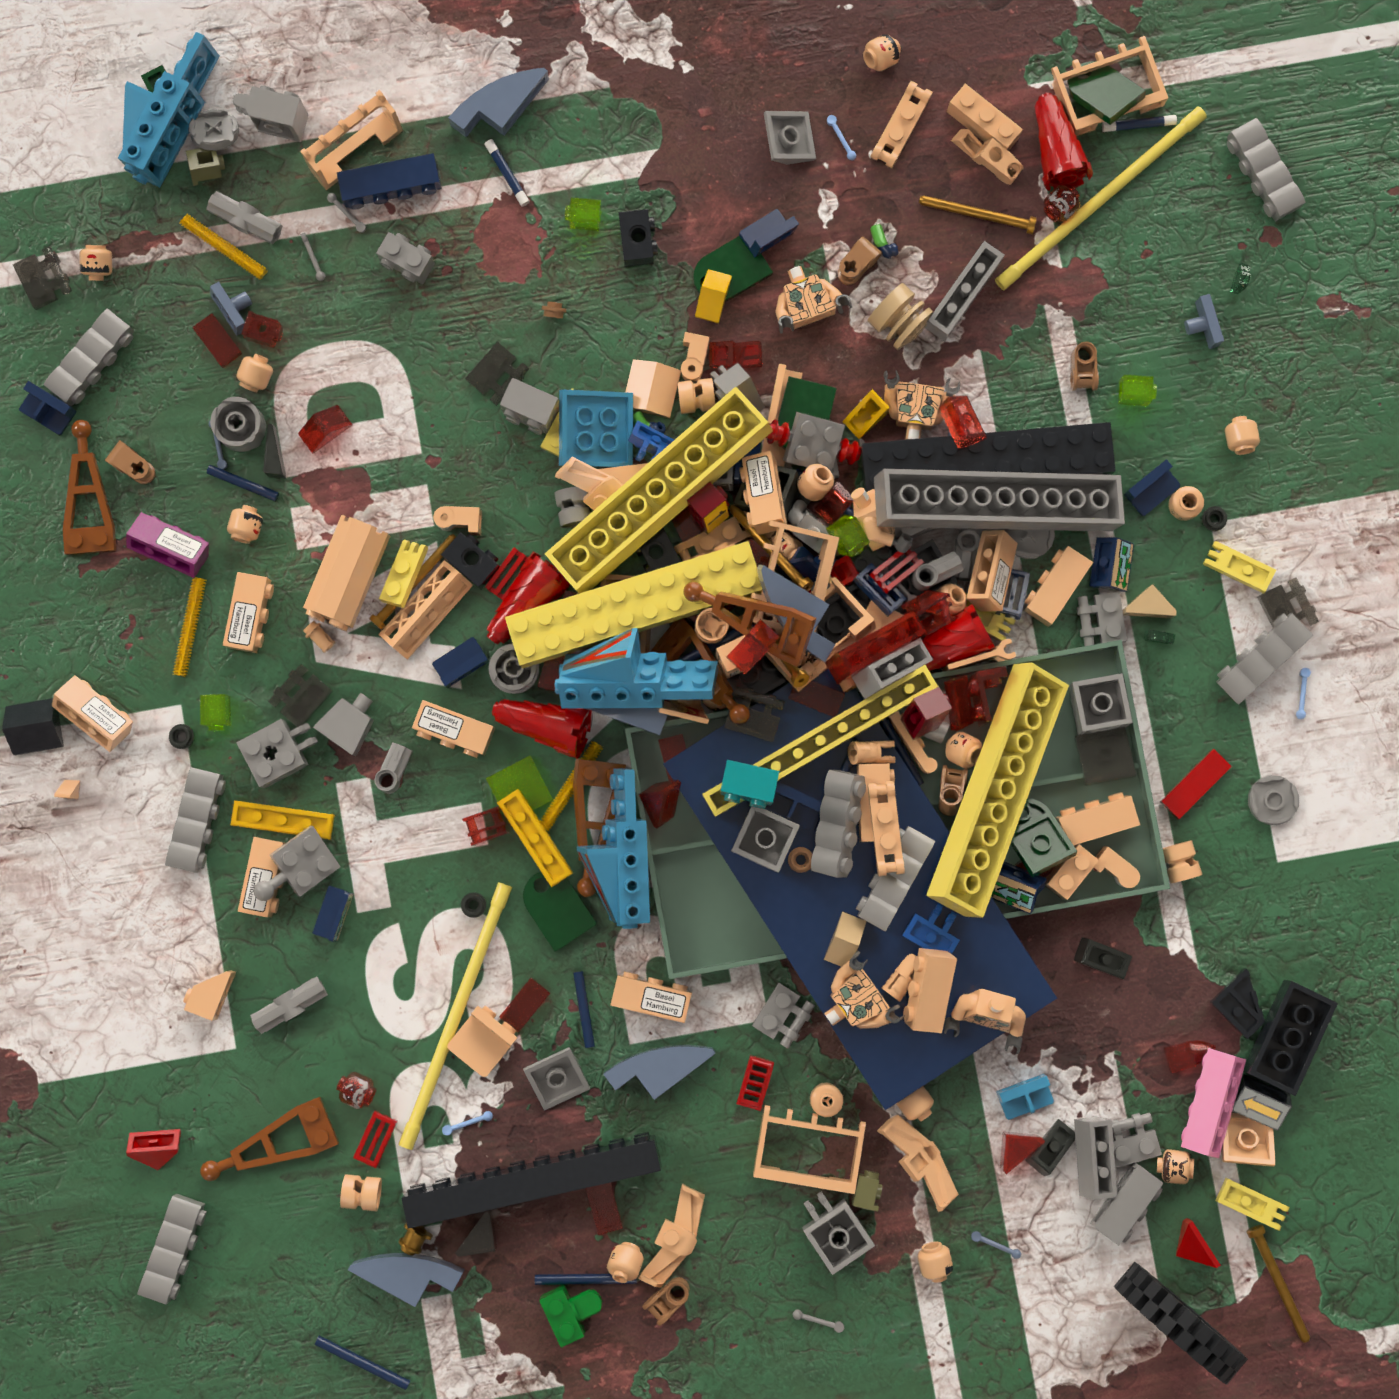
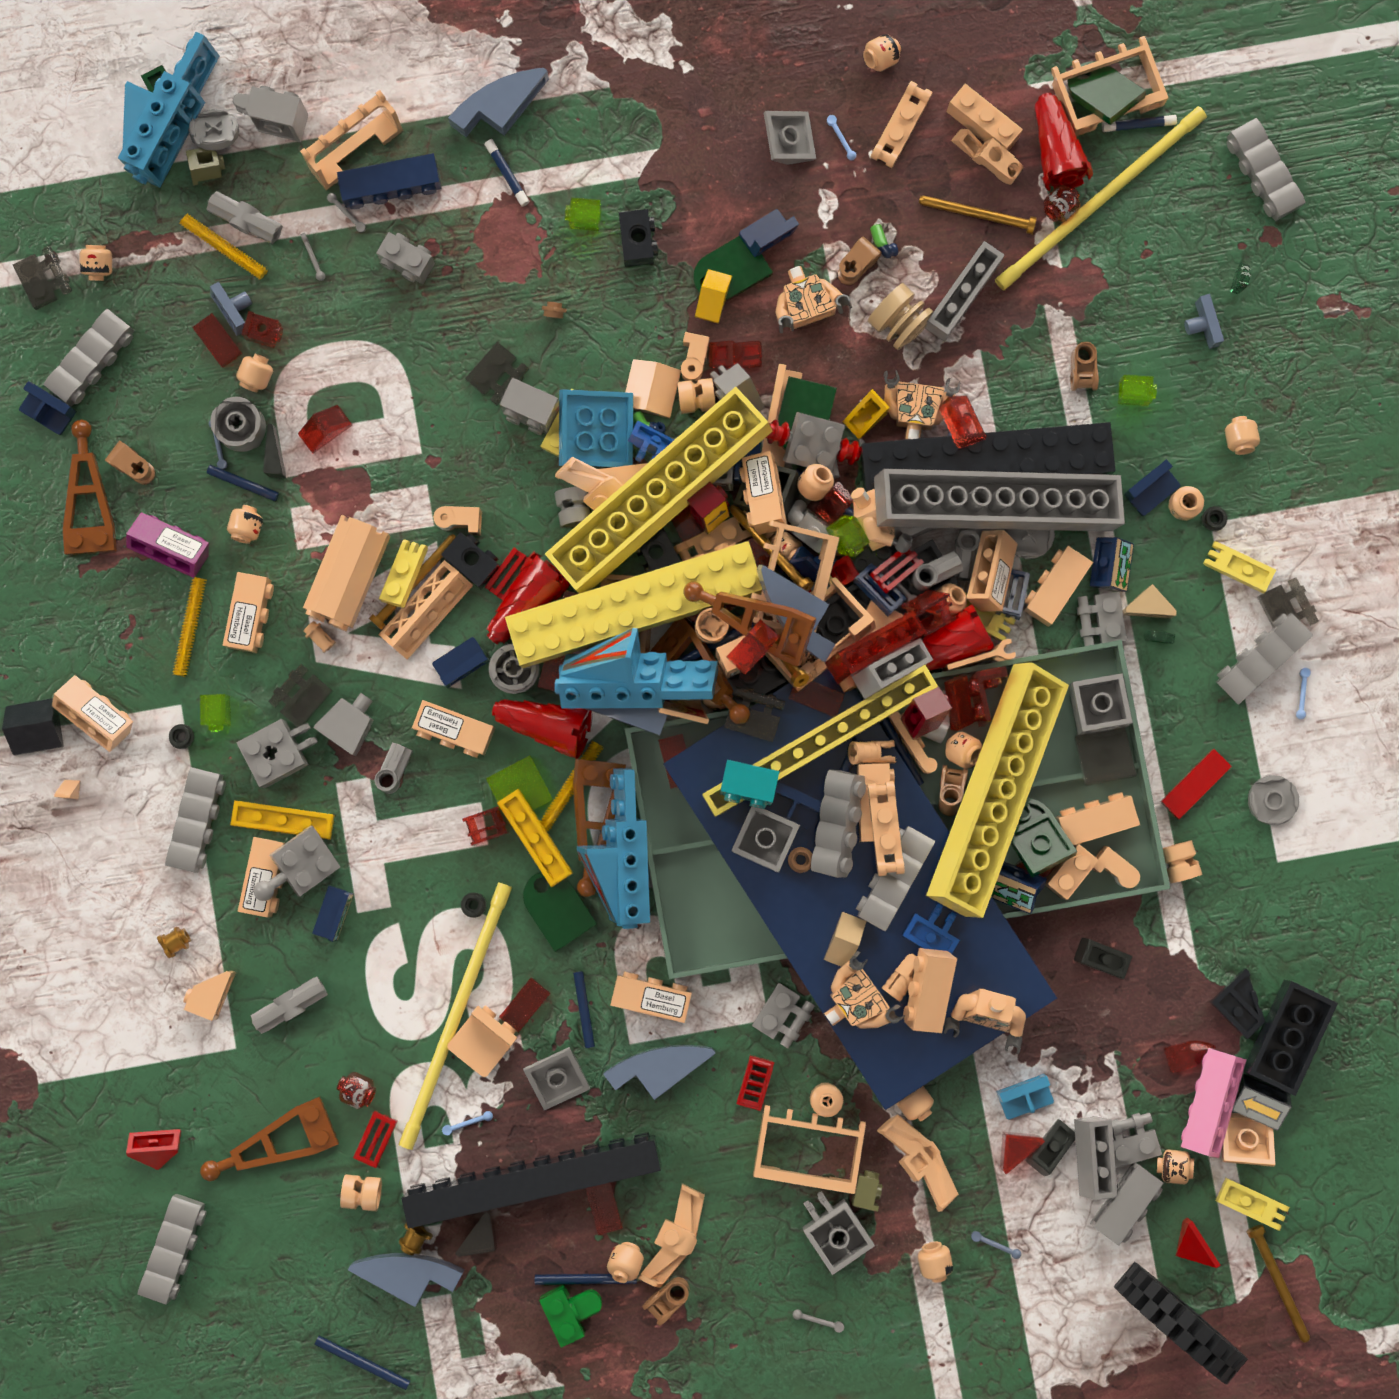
(174, 941): none -> pearl gold brick
(661, 801): clear red slope -> none

